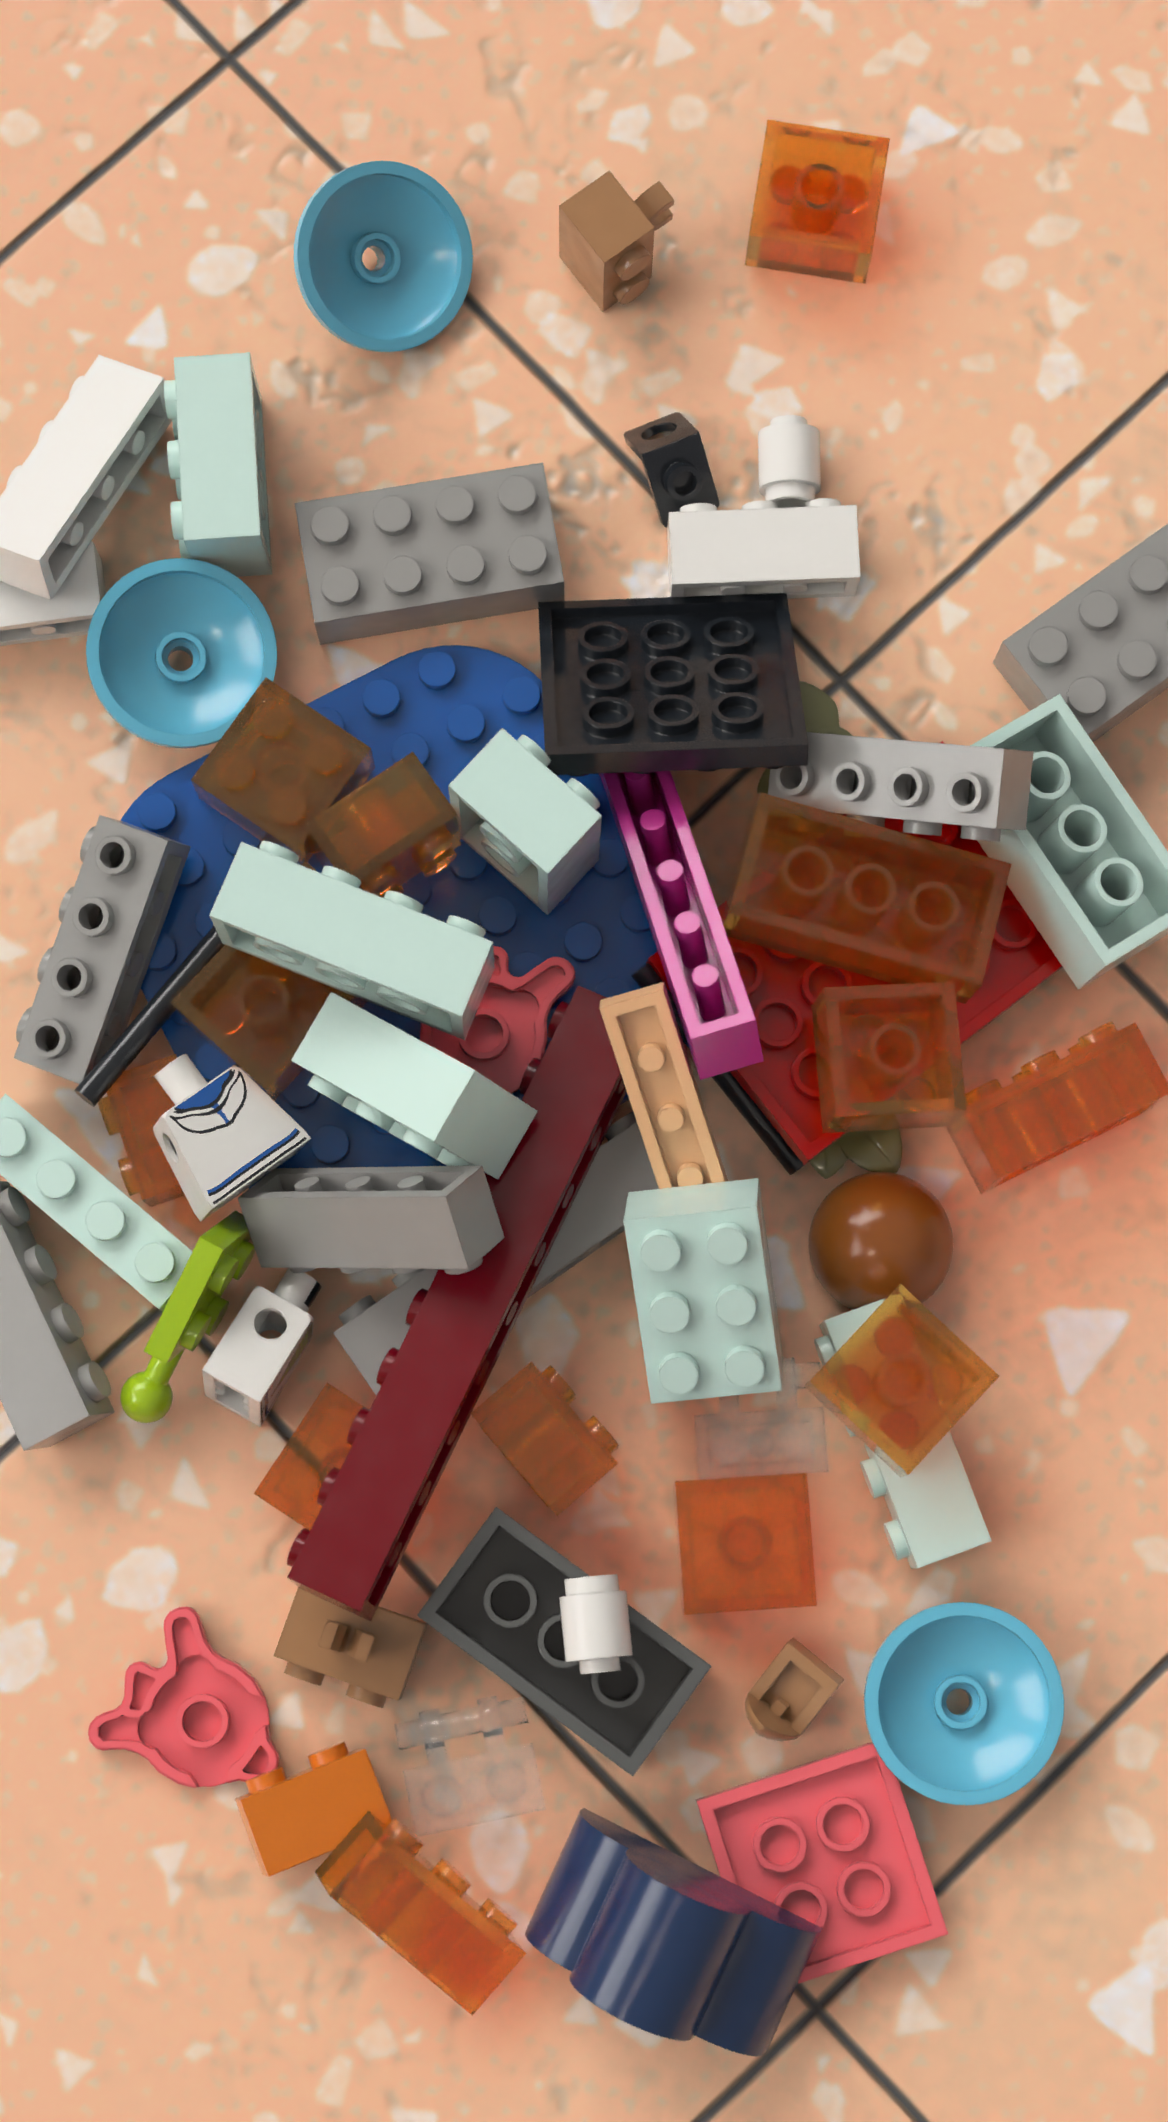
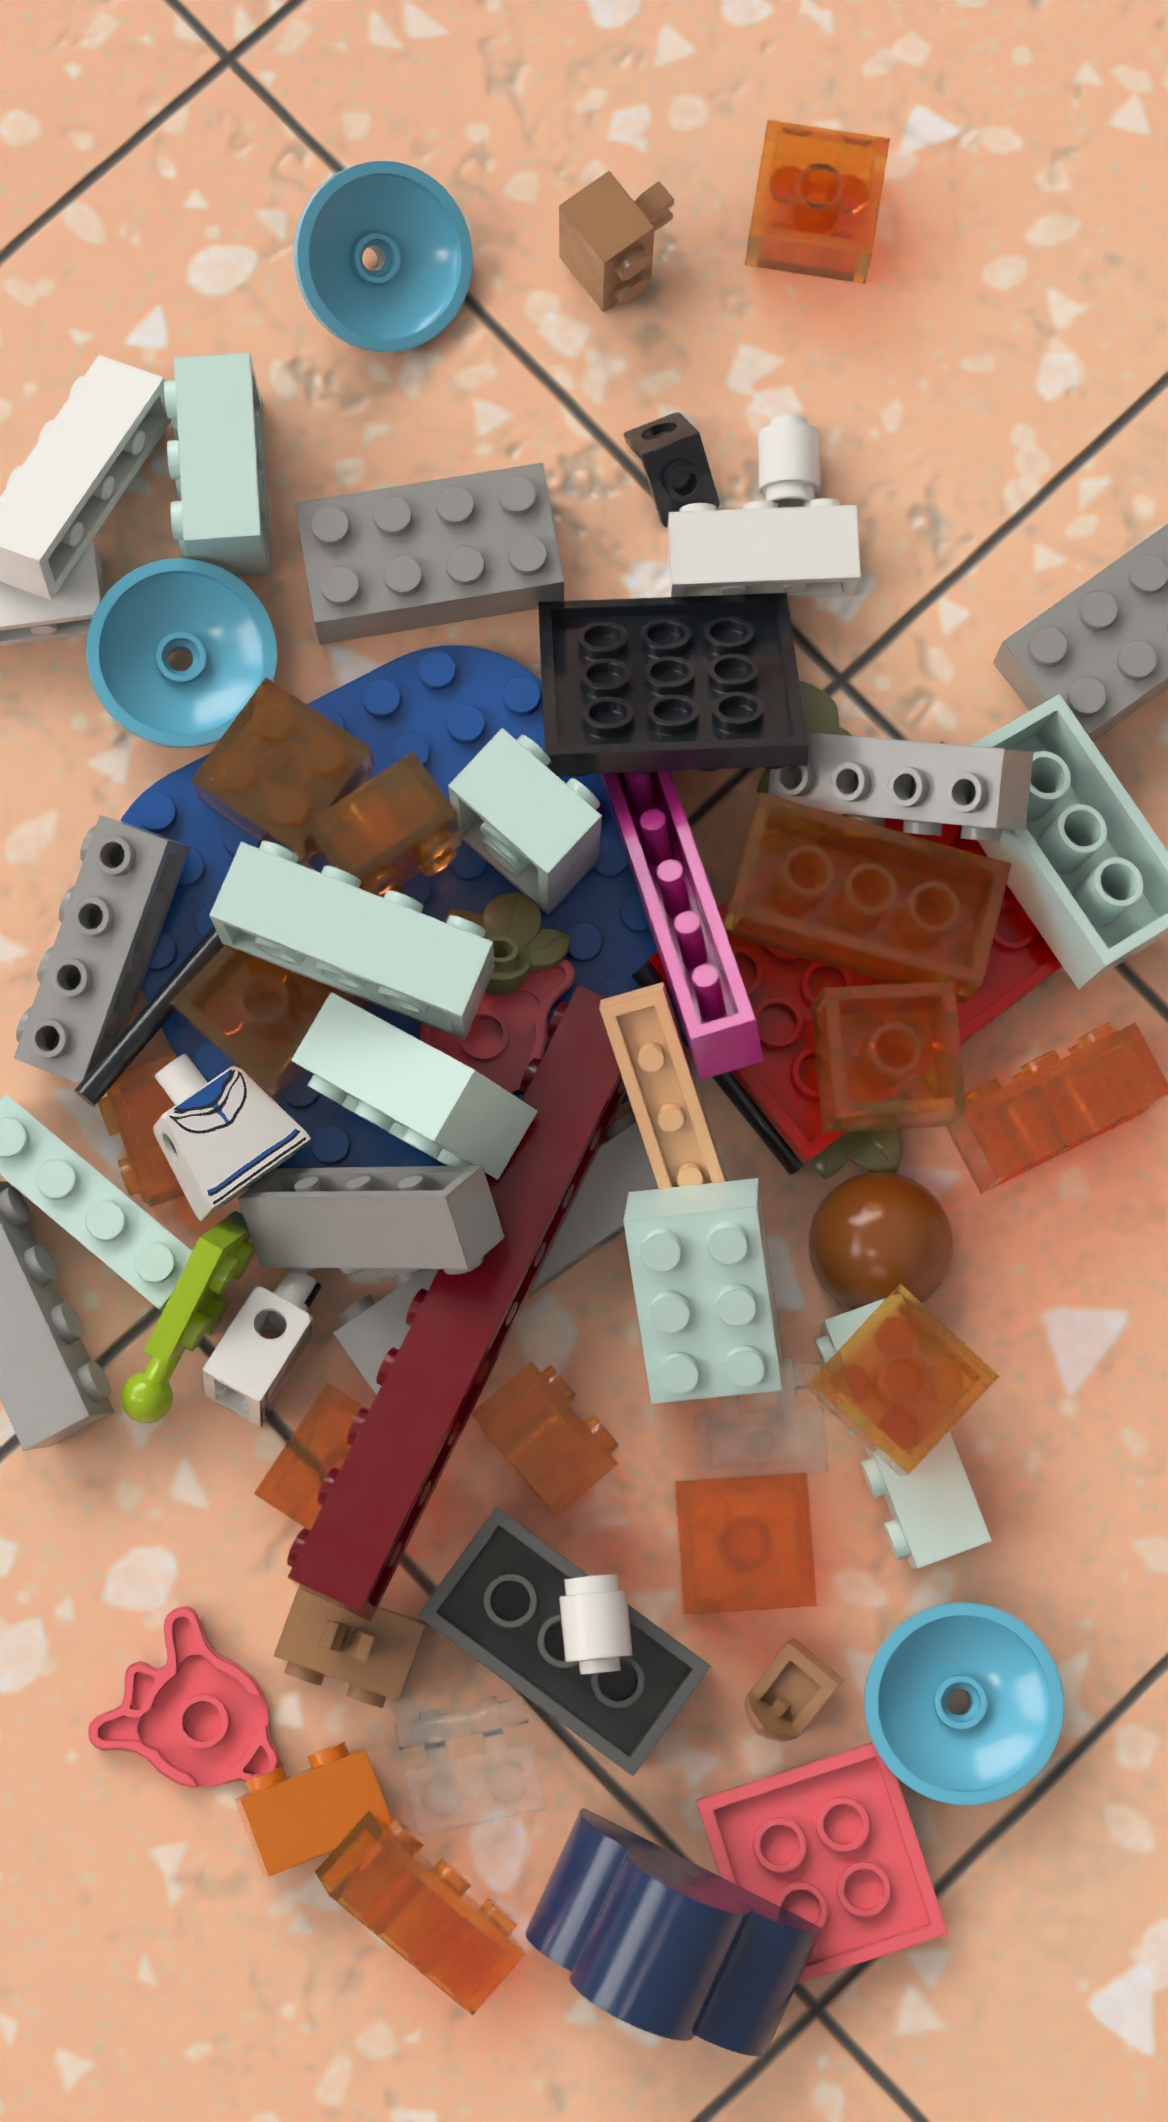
(517, 939): none -> olive plate

